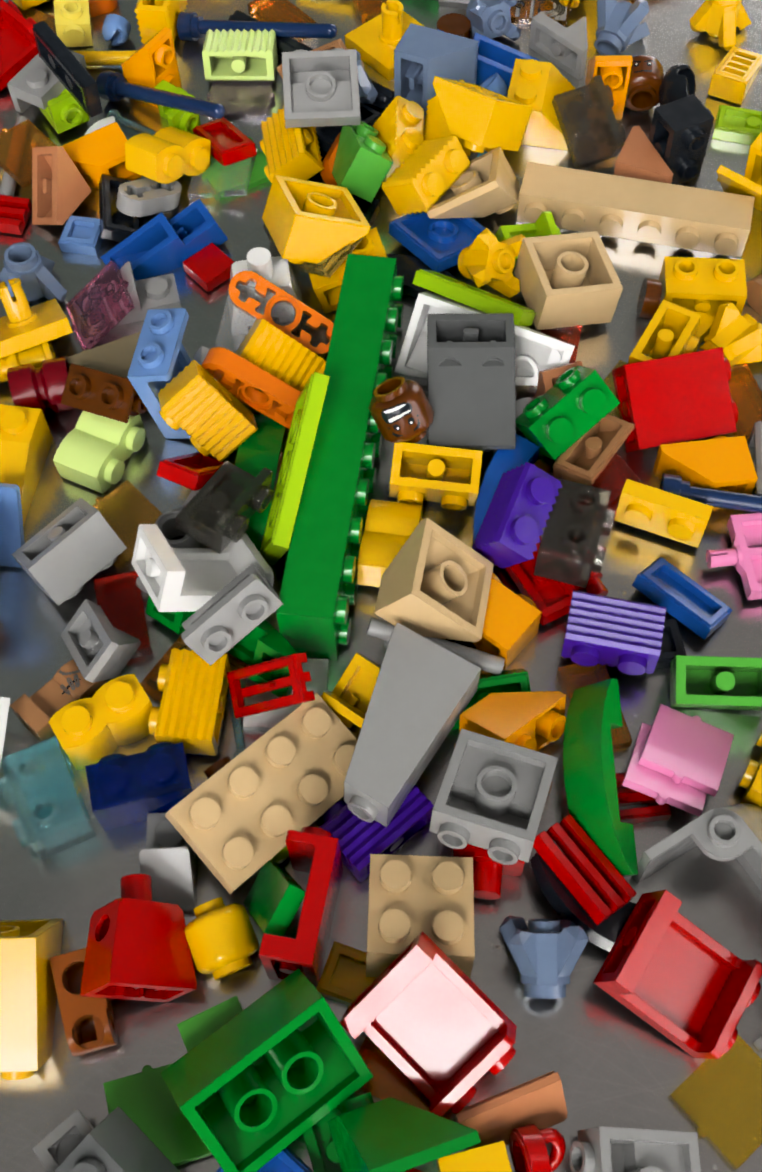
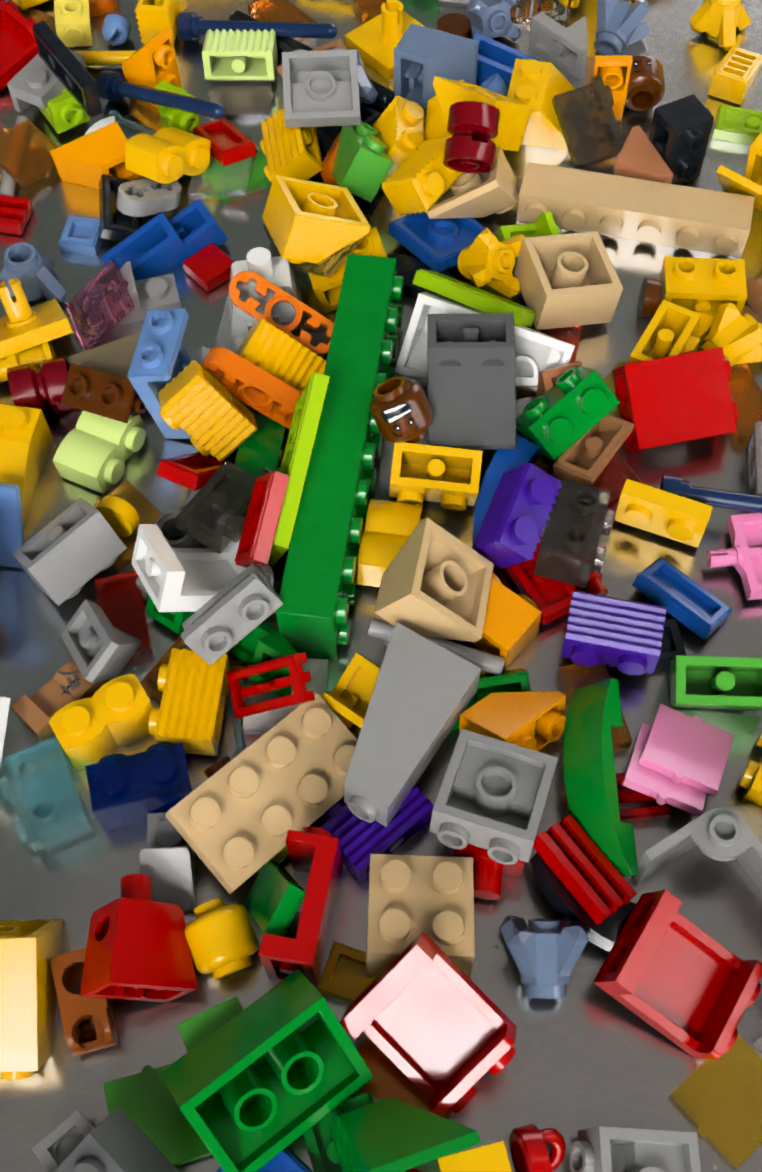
(56, 186): nougat slope -> none
(119, 515): none -> yellow tile
(261, 519): none -> red tile
(472, 129): none -> dark red wheel
(532, 1102): nougat slope -> none
(677, 84): black hair -> none
(709, 463): light orange slope -> none

